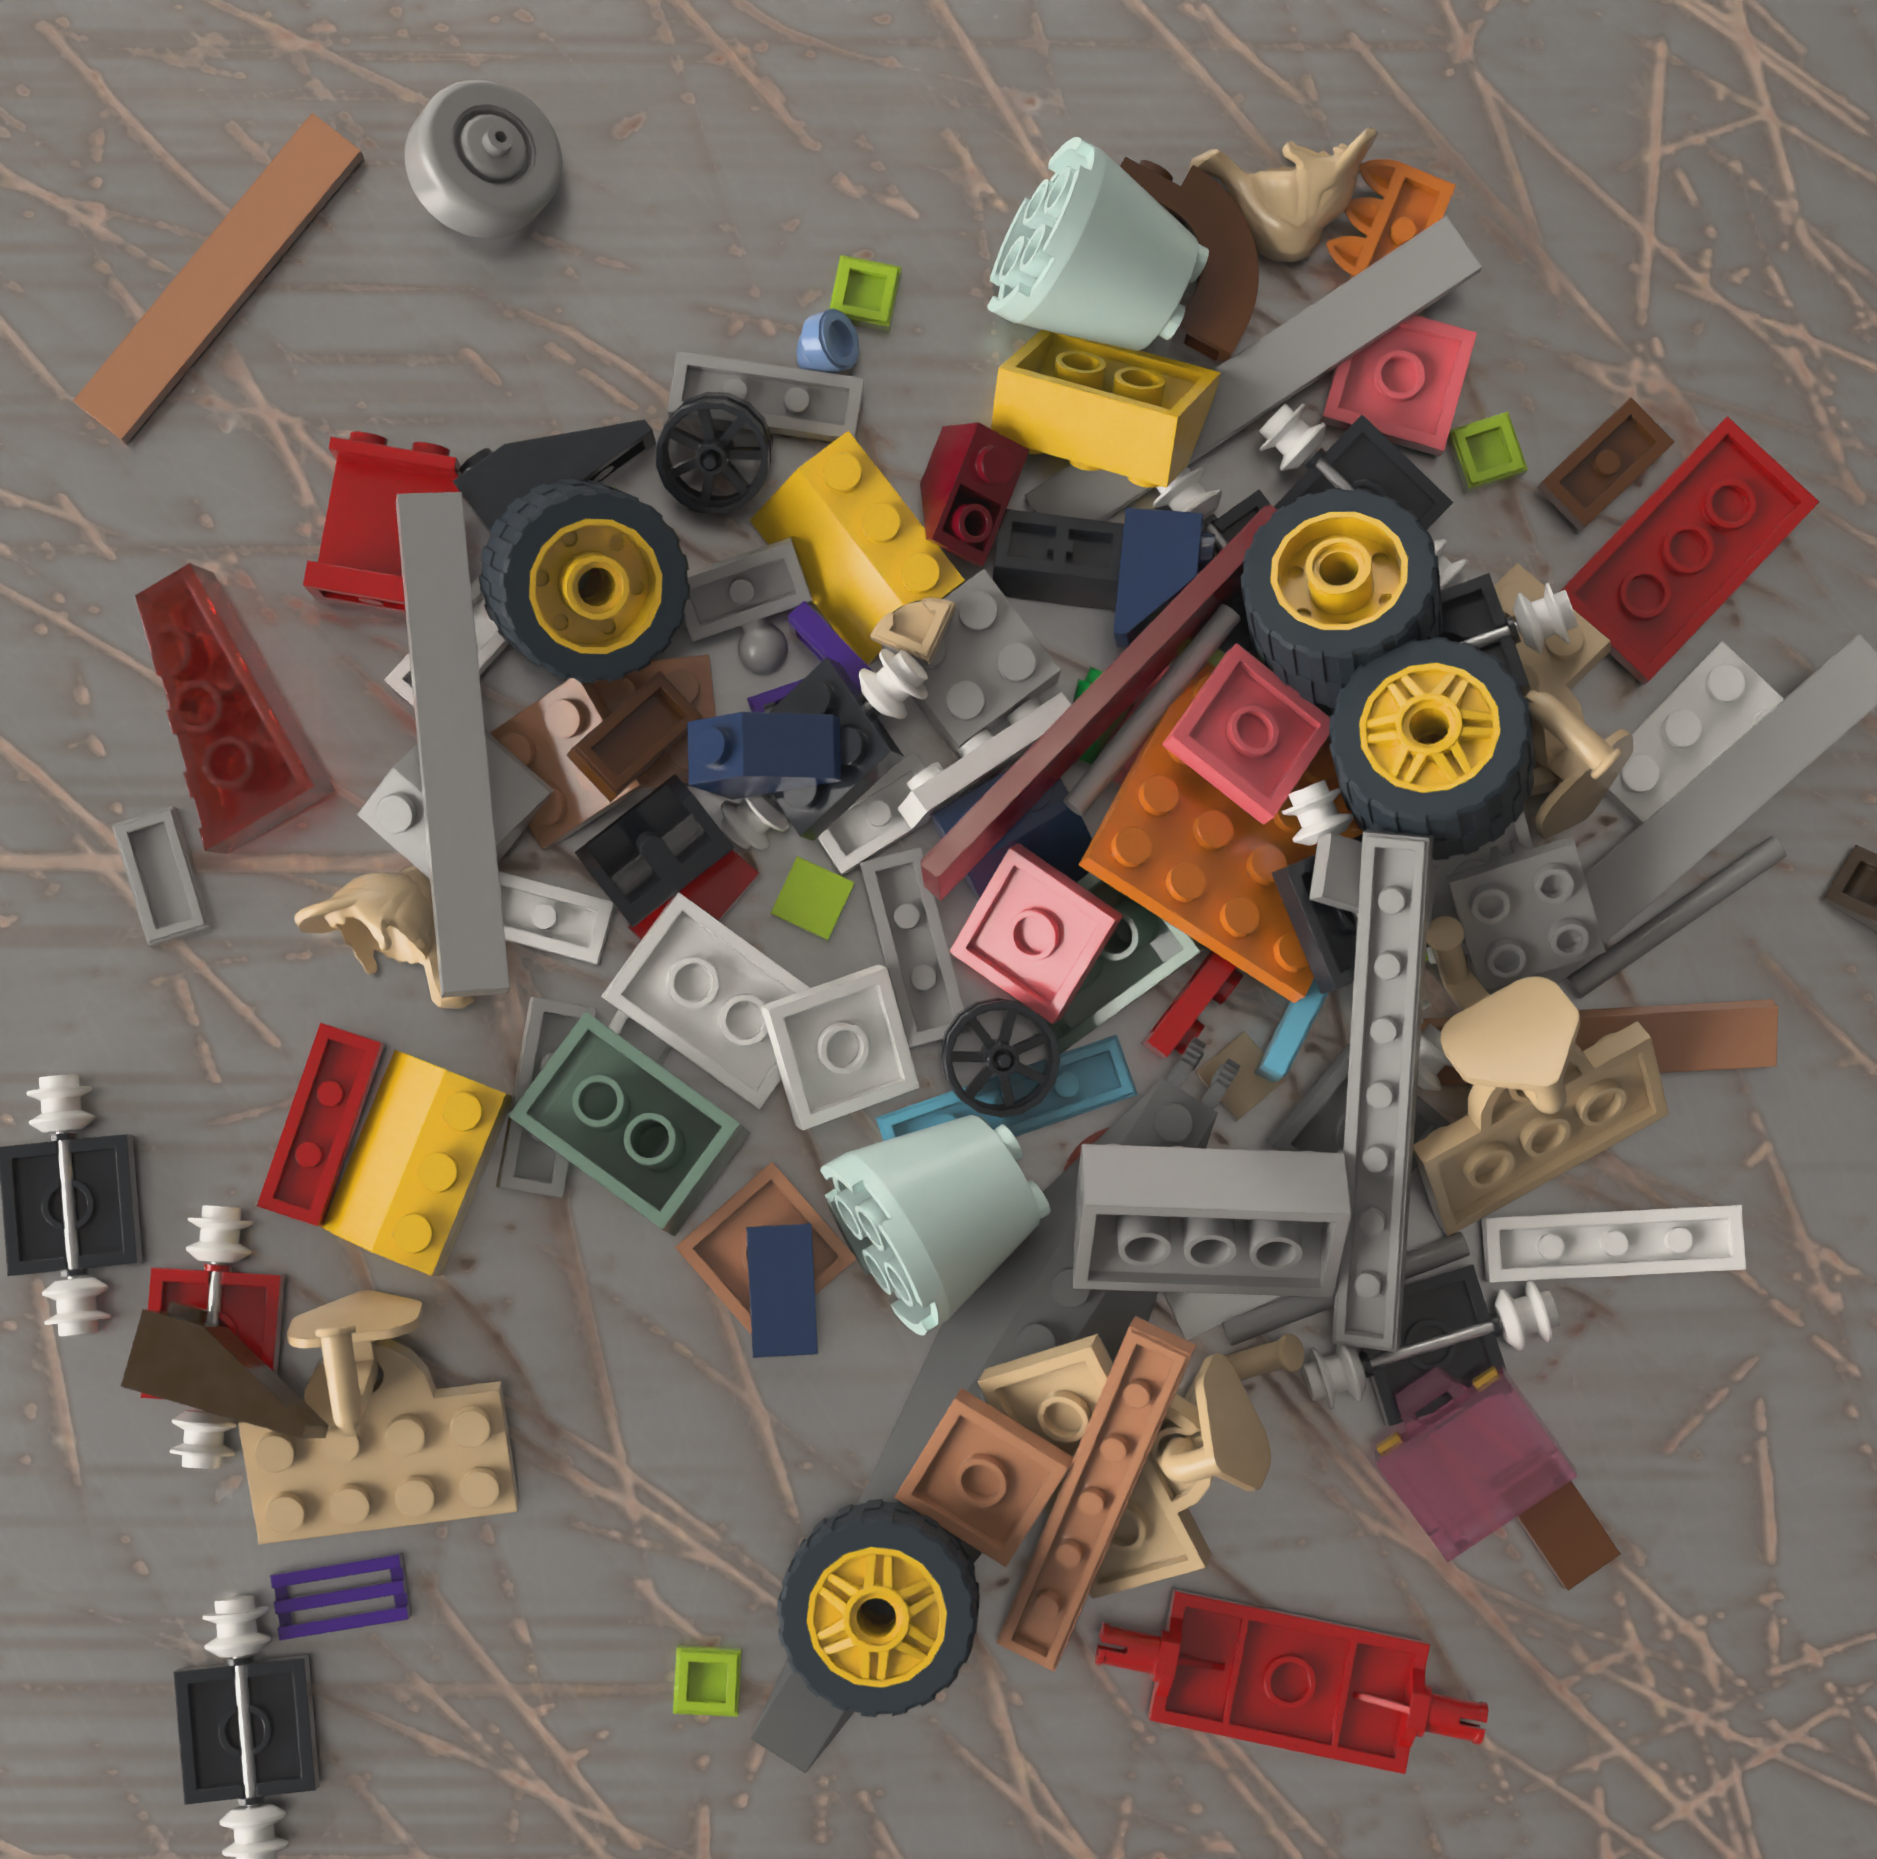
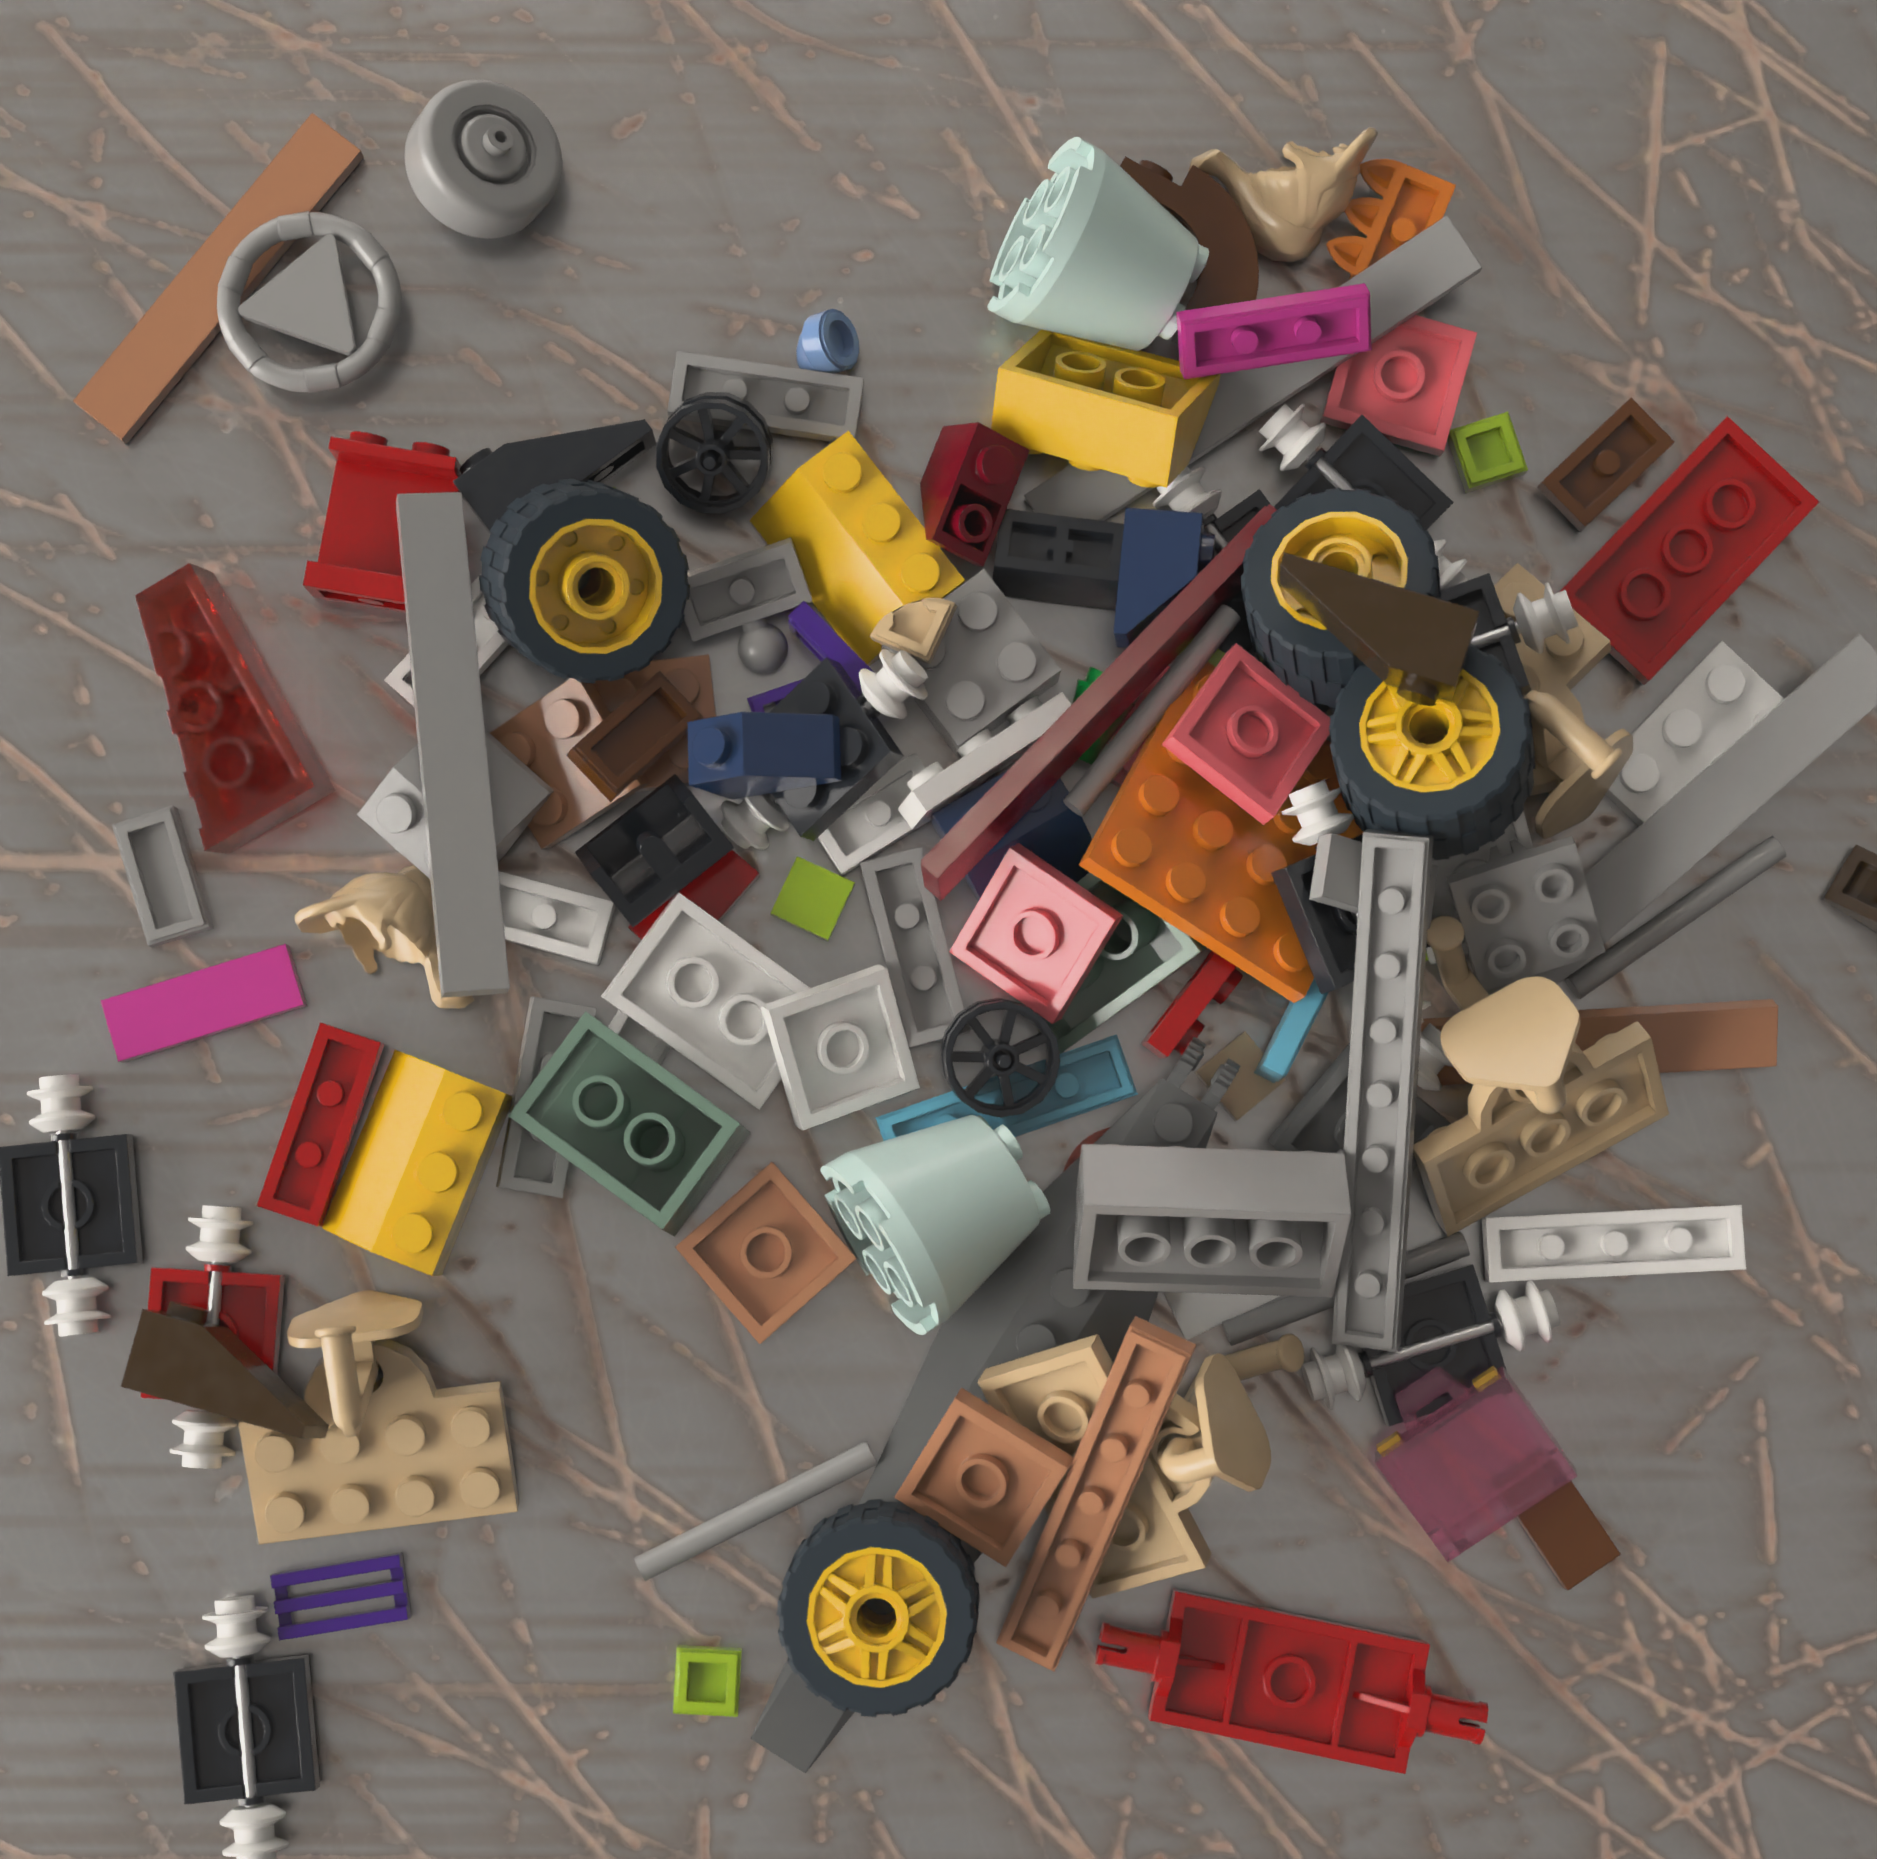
(203, 1003): none -> dark pink tile
(308, 301): none -> light grey piece
(755, 1511): none -> light grey bar
(782, 1290): dark blue tile -> none
(866, 292): lime tile -> none
(1274, 331): none -> dark pink tile
(1395, 632): none -> dark brown slope

